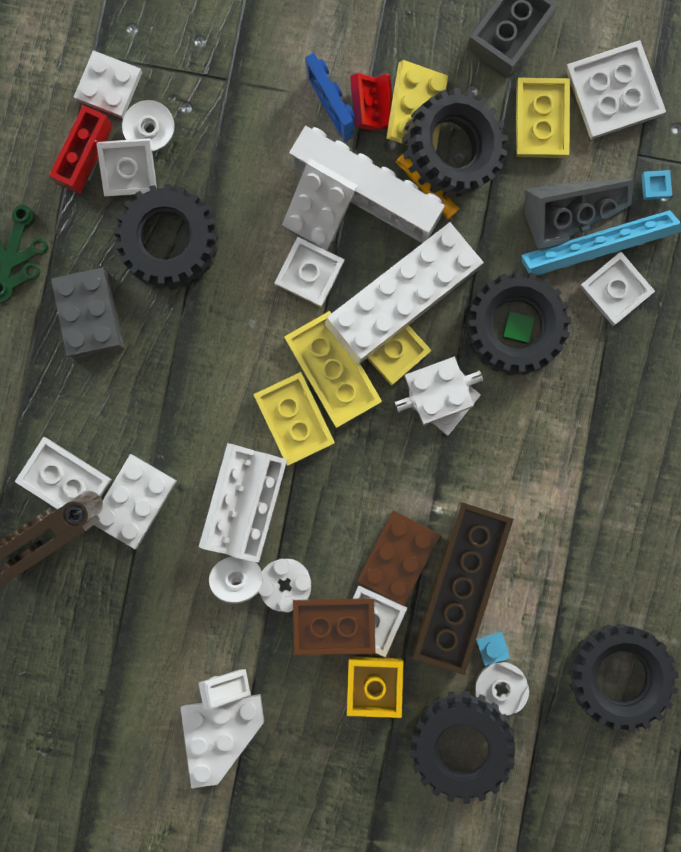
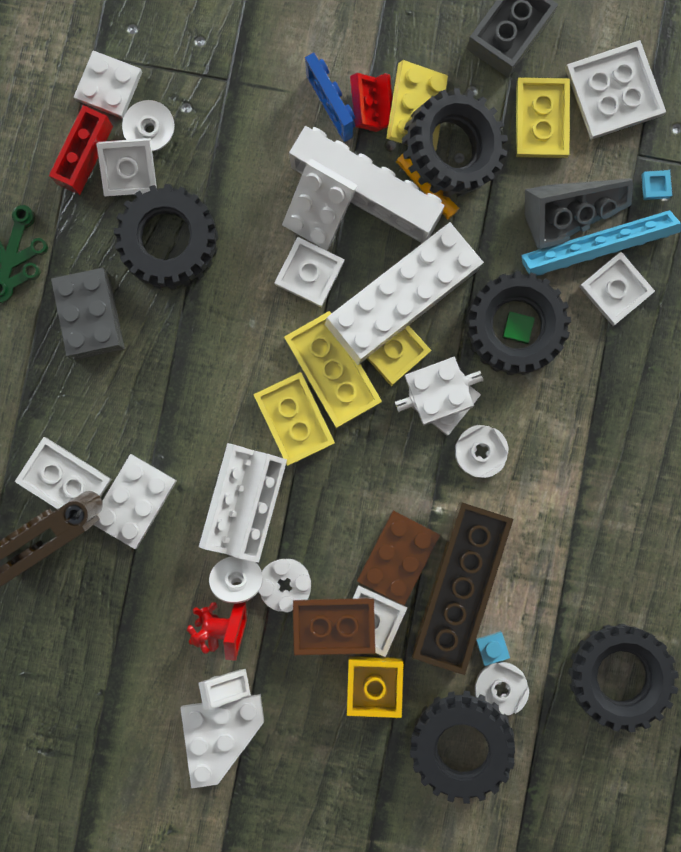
(216, 628): none -> red piece
(496, 452): none -> white plate

